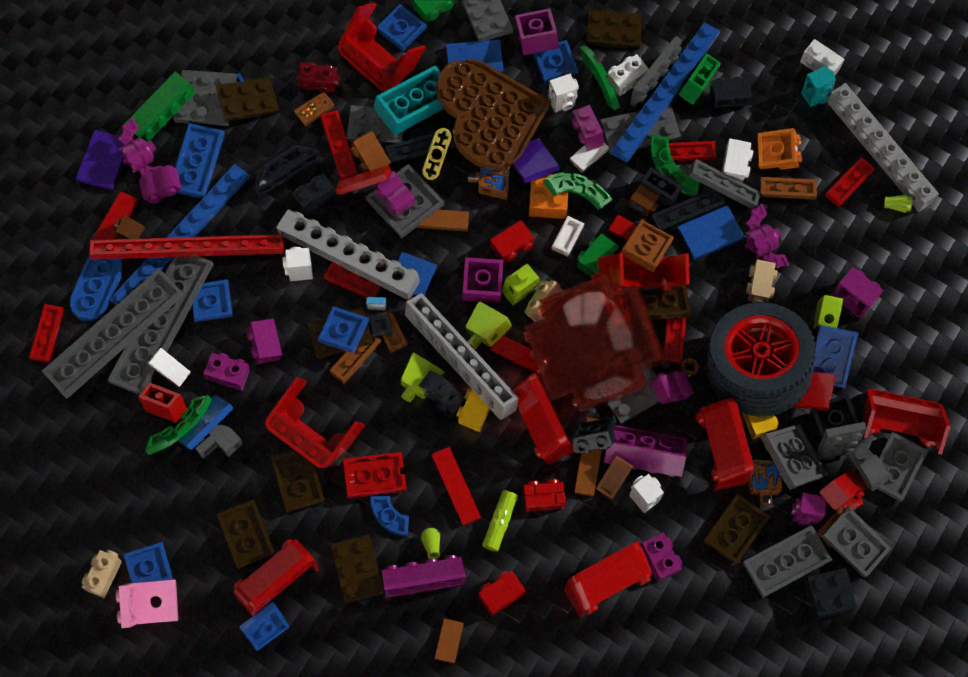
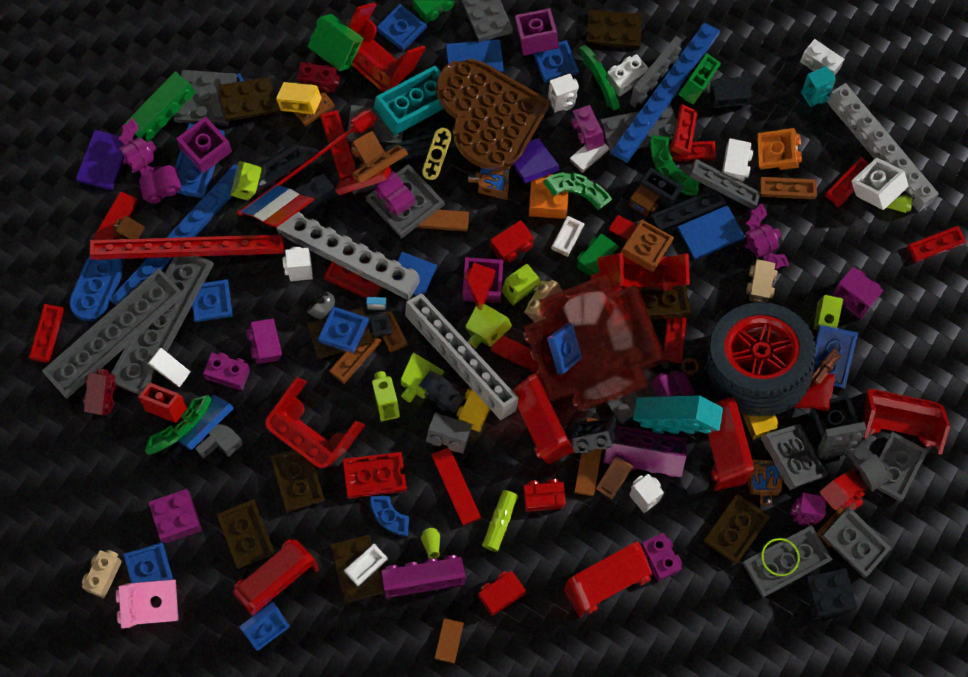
(99, 392): none -> dark red brick
(175, 516): none -> magenta brick
(204, 145): none -> magenta brick
(246, 180): none -> lime torso
(281, 203): none -> flag
(298, 98): none -> yellow brick
(322, 307): none -> dark grey hair
(335, 42): none -> green brick
(366, 564): none -> white tile
(379, 163): none -> dark orange tile
(385, 397): none -> lime torso
(449, 432): none -> dark grey brick
(479, 283): none -> red slope
(564, 348): none -> blue tile
(678, 414): none -> teal brick
(684, 130): none -> red tile
(780, 539): none -> lime piece
(826, 366): none -> copper axle
(880, 183): none -> white brick
(936, 244): none -> red tile

